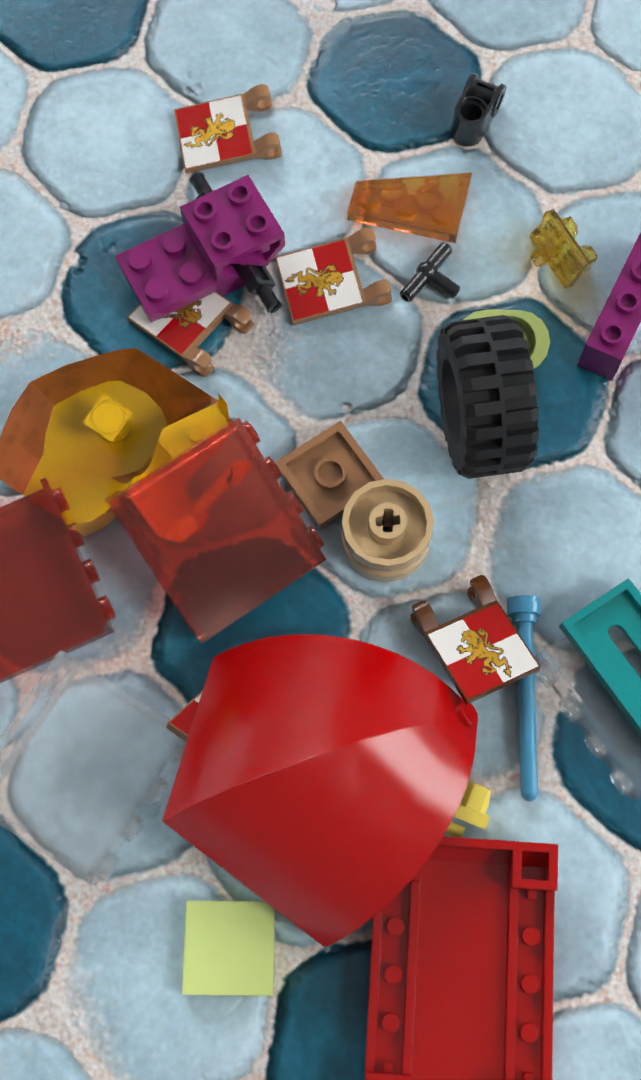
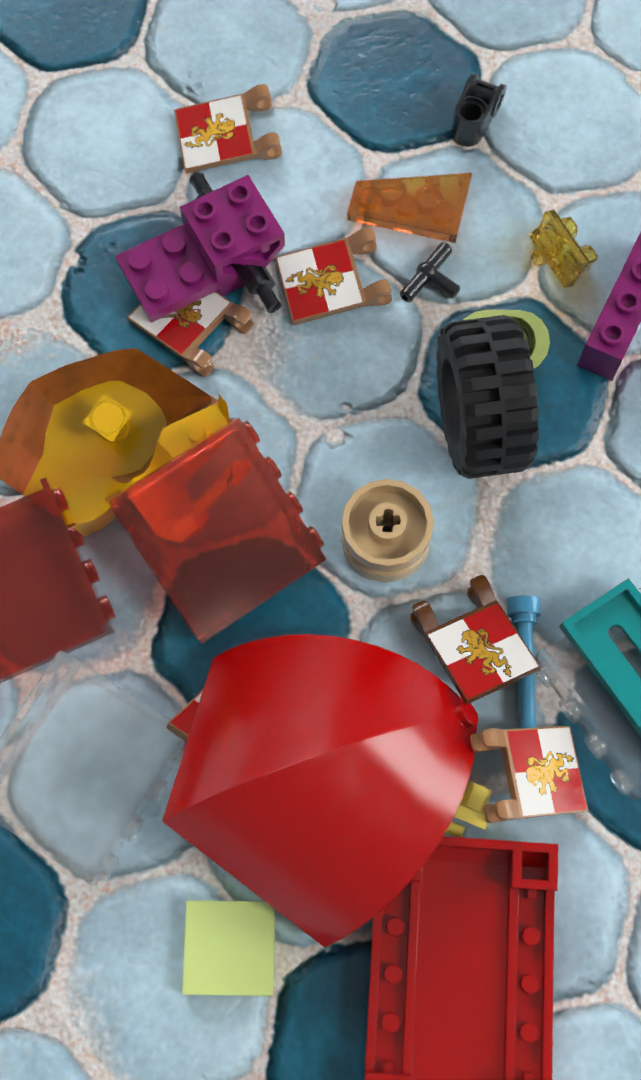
(327, 473): medium nougat plate -> none
(539, 772): none -> flag

